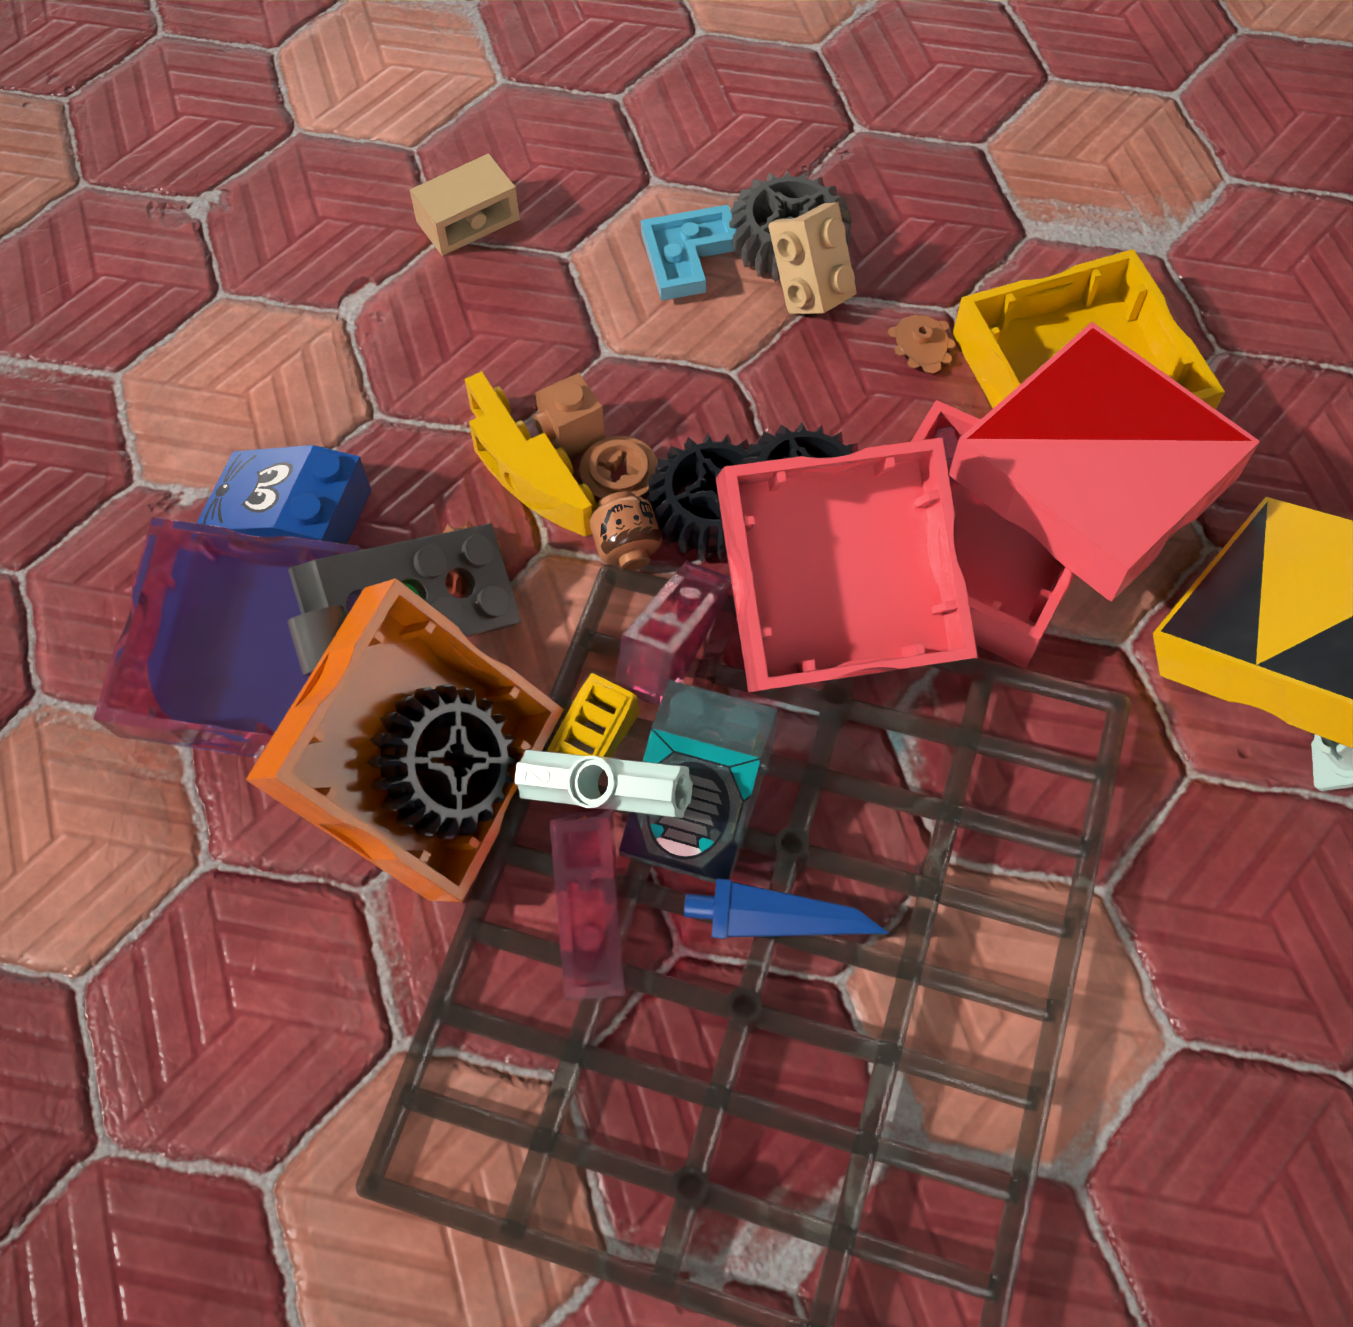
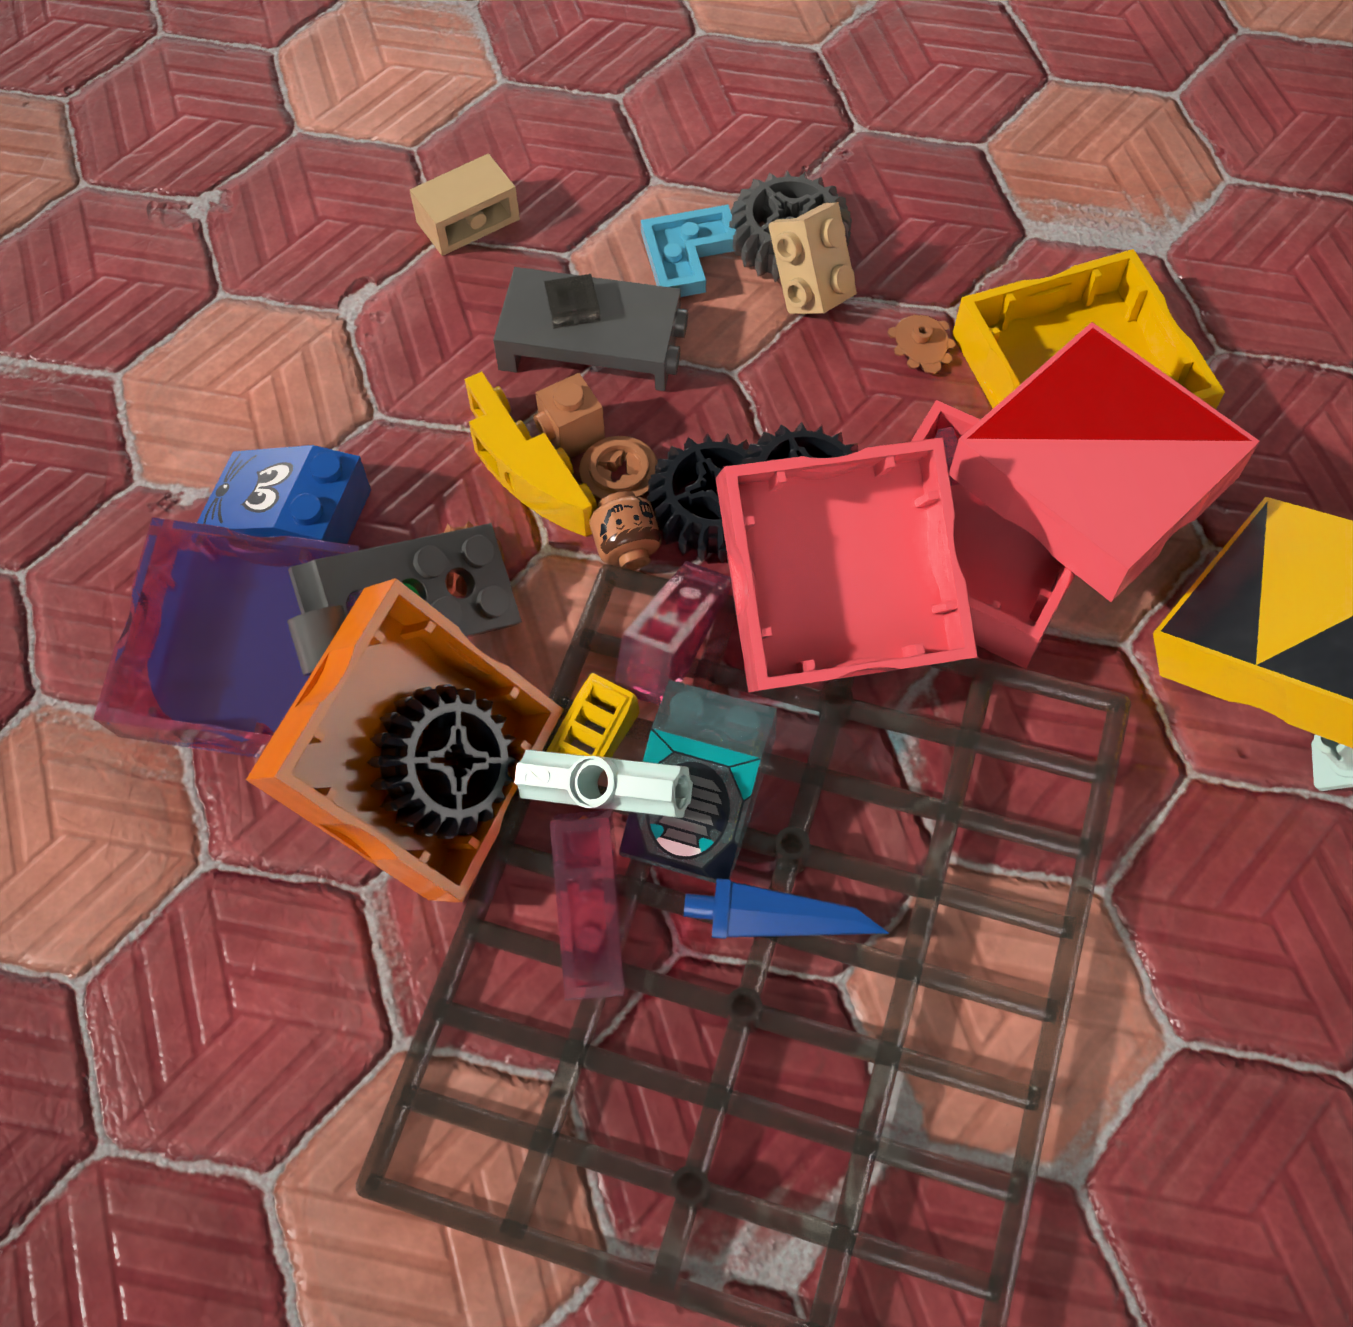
(572, 301): none -> clear smoke tile
(633, 335): none -> dark grey panel

